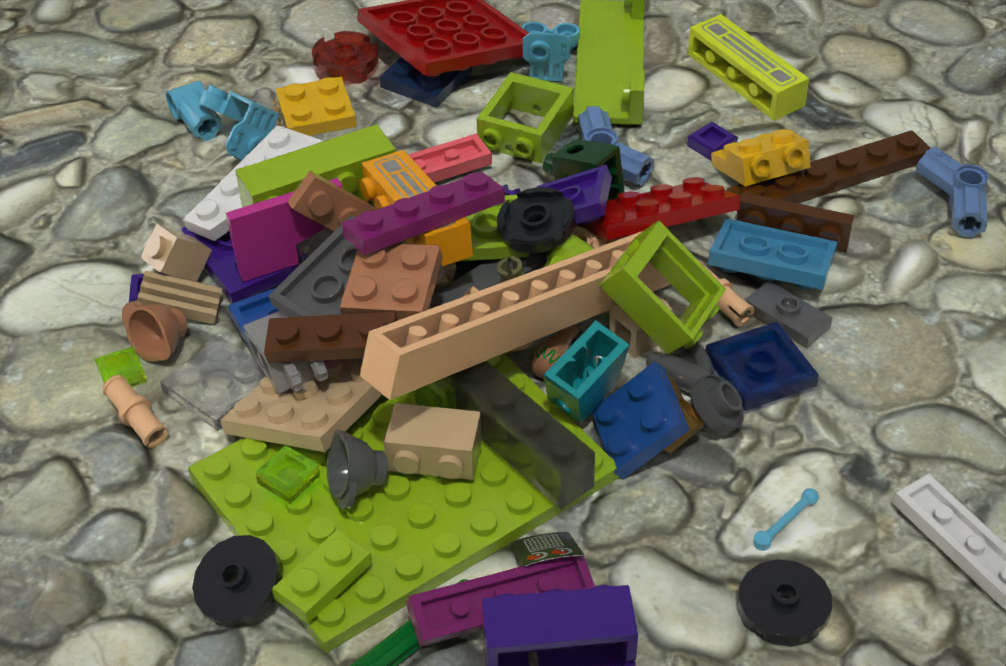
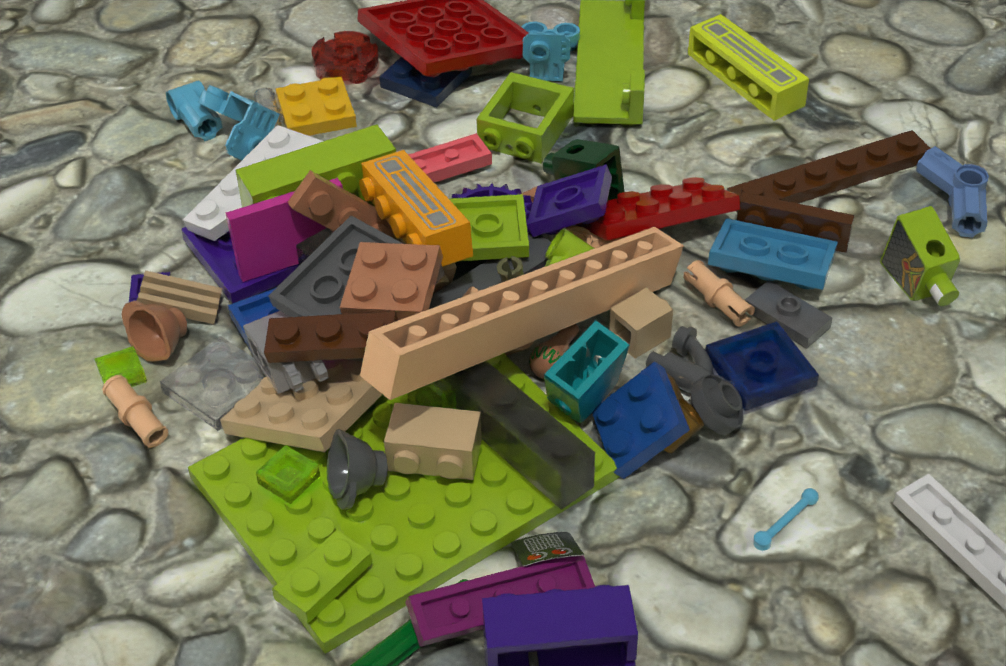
(175, 253): tan brick -> none
(246, 596): black plate -> none
(422, 212): magenta plate -> none
(536, 220): black plate -> none
(596, 127): medium blue piece -> none
(681, 271): lime window -> none
(710, 139): dark purple tile -> none
(763, 157): yellow plate -> none
(779, 619): black plate -> none
(922, 257): none -> lime torso

